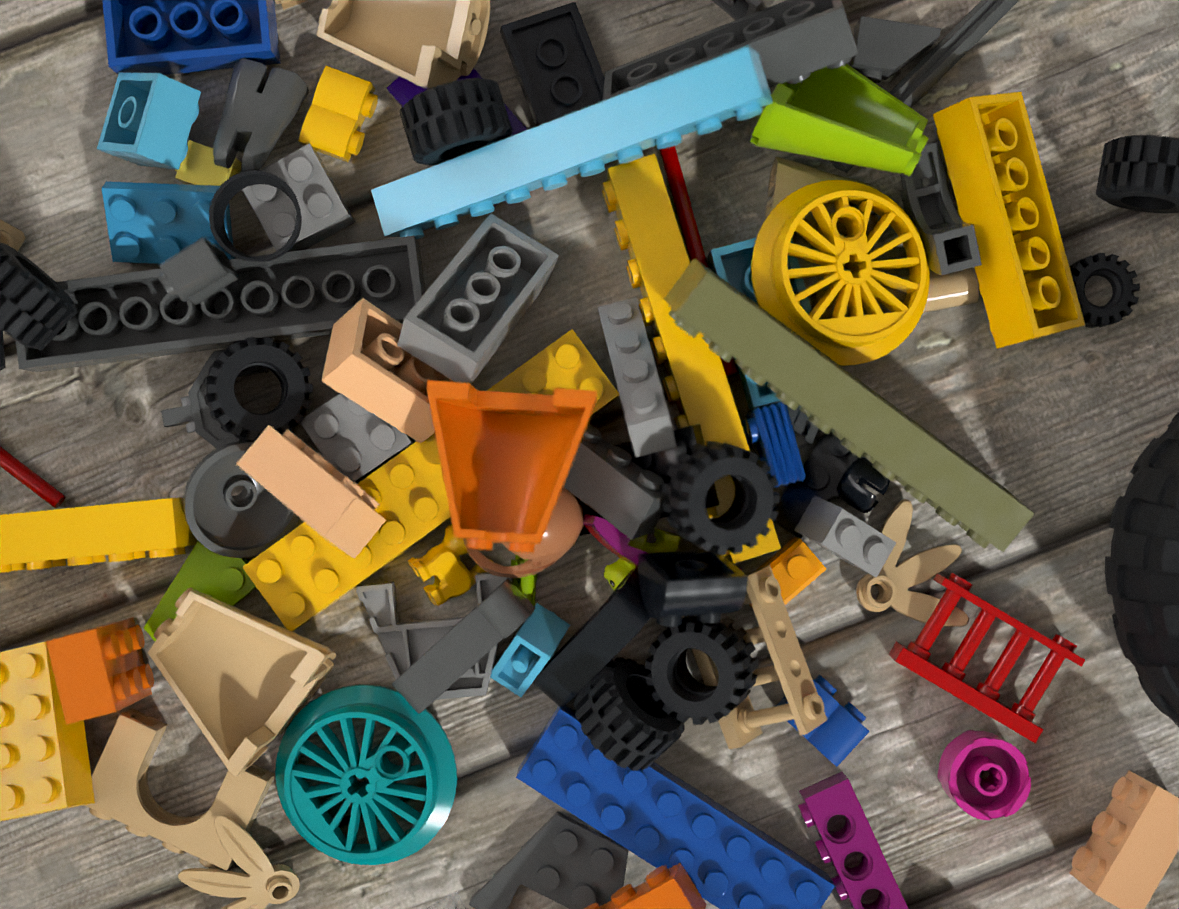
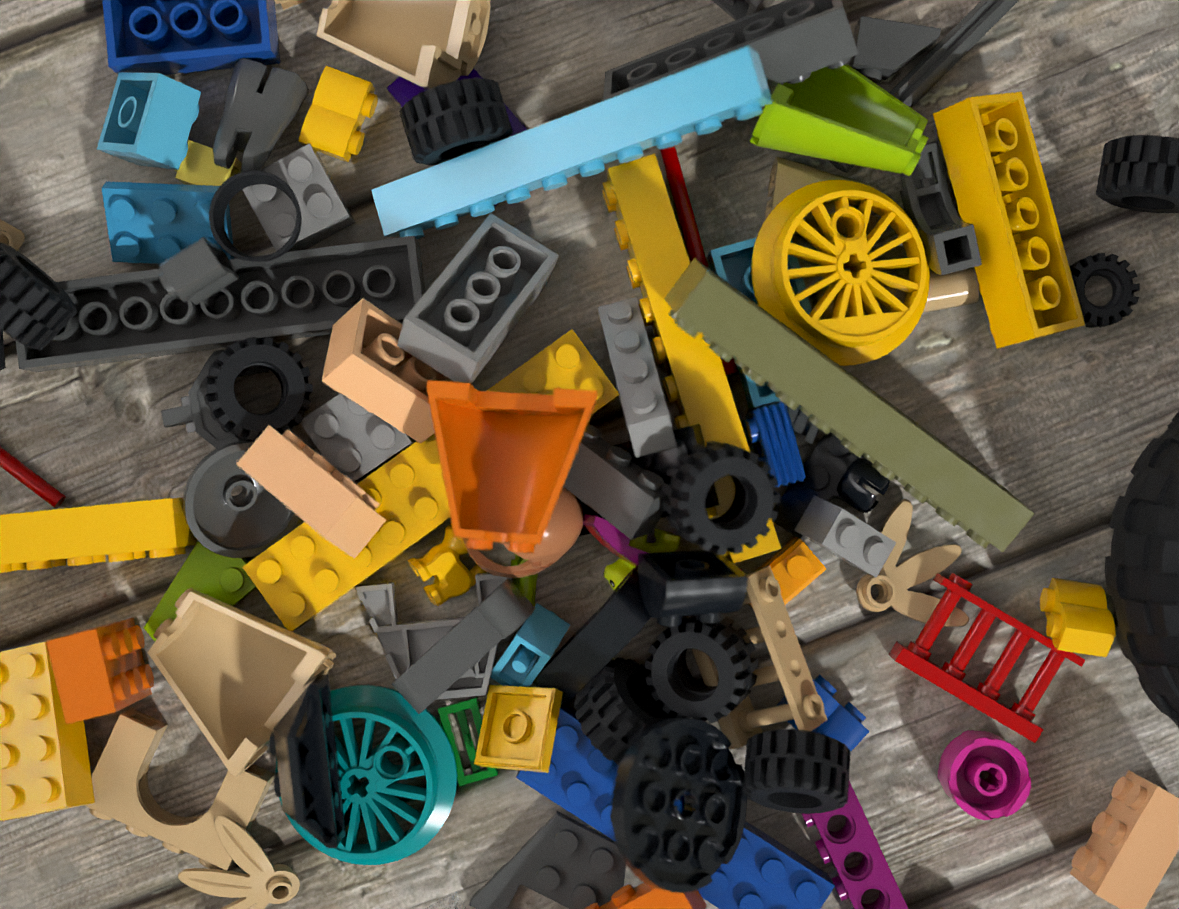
(309, 765): none -> black wedge
(459, 707): none -> green tile
(518, 728): none -> yellow tile
(554, 62): black plate -> none
(656, 840): none -> black plate
(796, 771): none -> black tyre
(1078, 617): none -> yellow brick

